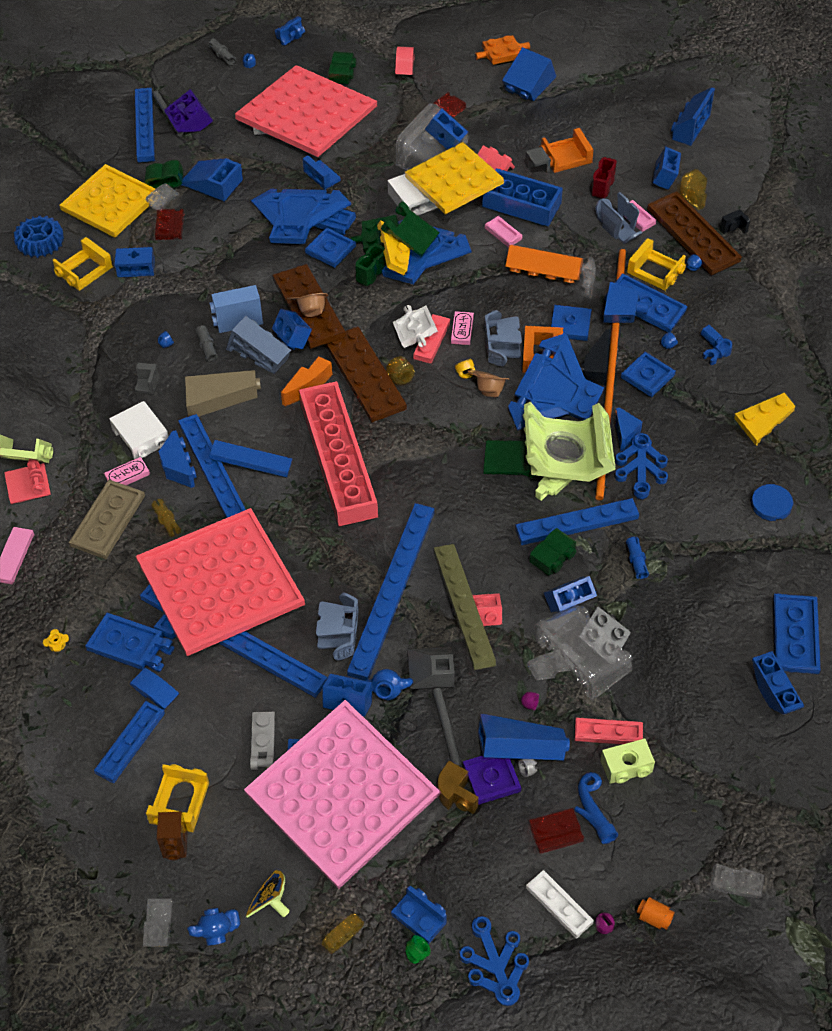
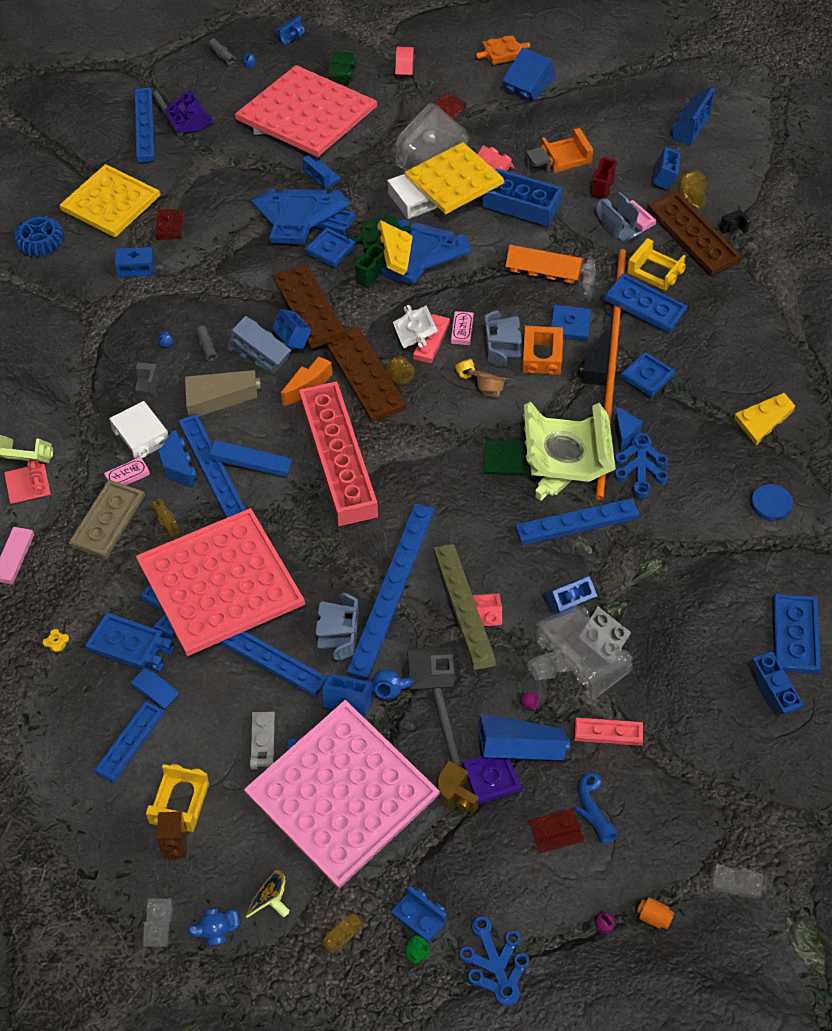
(91, 251): yellow panel -> none
(161, 197): clear slope -> none
(168, 172): dark green brick -> none
(214, 177): blue slope -> none
(233, 306): medium blue brick -> none
(311, 304): medium nougat piece -> none
(412, 230): dark green flag -> none
(446, 129): blue brick -> none
(503, 231): bright pink tile -> none
(527, 767): light grey hinge -> none
(553, 551): dark green brick -> none
(555, 384): blue plate -> none
(559, 904): white tile -> none
(623, 304): blue torso -> none
(634, 752): yellowish green brick -> none
(637, 557): blue pin -> none
(669, 340): blue hinge -> none
(693, 262): blue hinge -> none
(721, 346): blue bar -> none

